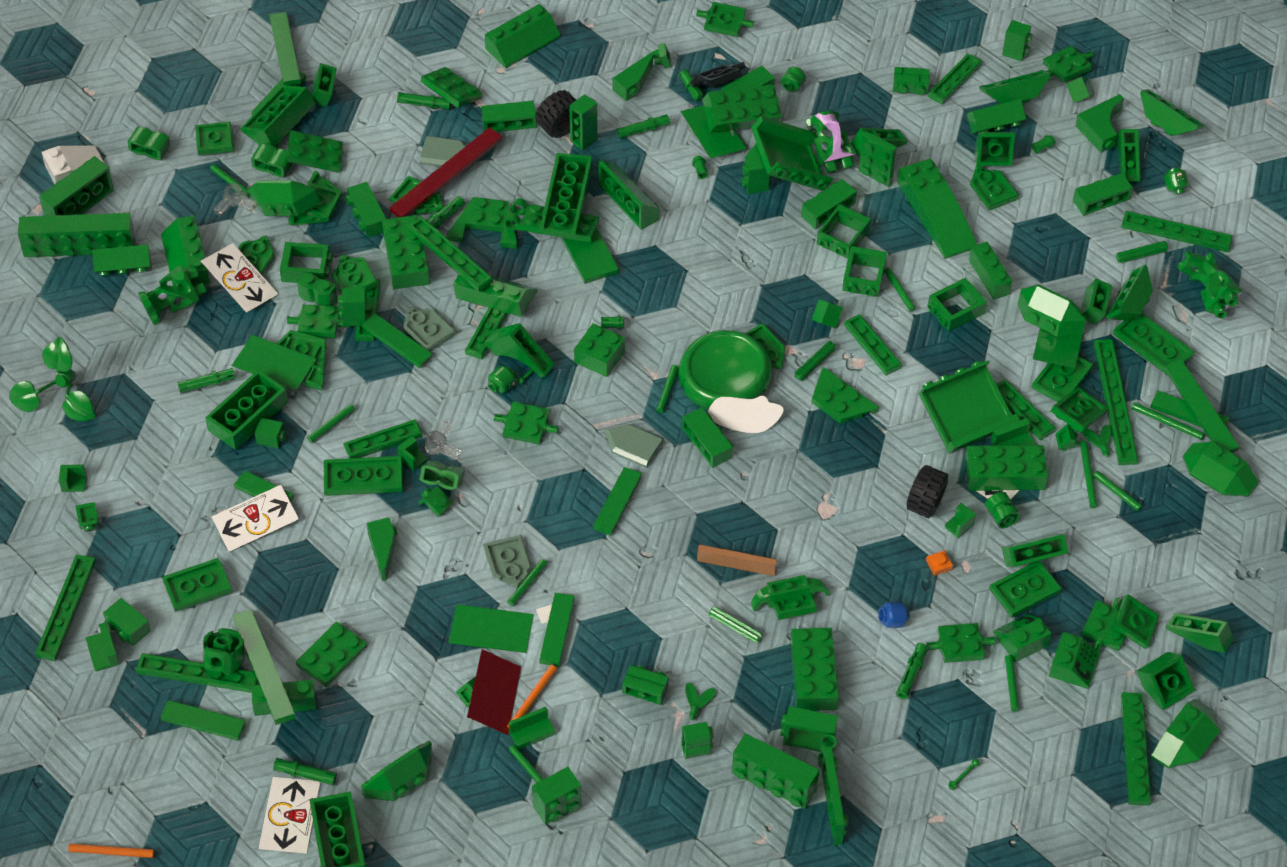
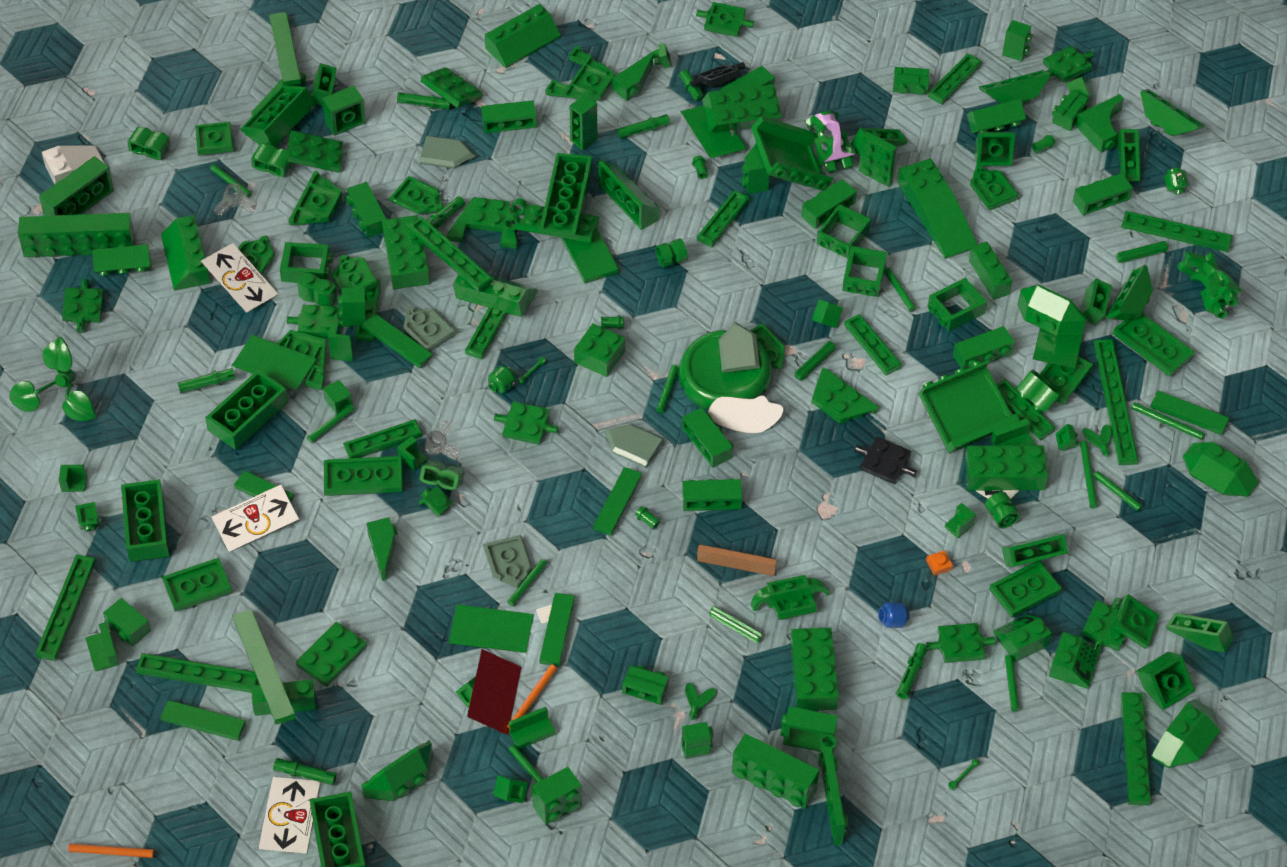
(82, 305): none -> green plate
(144, 520): none -> green brick
(182, 288): green hips -> none
(223, 651): green brick -> none
(270, 433): green brick -> none
(283, 197): green wedge -> none
(337, 396): none -> green panel
(339, 345): none -> green panel
(344, 110): none -> green brick
(446, 173): dark red tile -> none
(510, 789): none -> green panel
(518, 344): green arch -> none
(554, 114): black tyre -> none
(591, 79): none -> green wing
(647, 517): none -> green pin
(671, 253): none -> green wheel
(711, 495): none -> green brick
(723, 218): none -> green tile
(738, 349): none -> sand green tile
(793, 79): green piece -> none
(885, 460): none -> black plate
(927, 491): black tyre -> none
(984, 347): none -> green brick
(1039, 391): none -> green brick
(1070, 106): none -> green brick
(1079, 410): green plate -> none
(1200, 405): green tile -> none

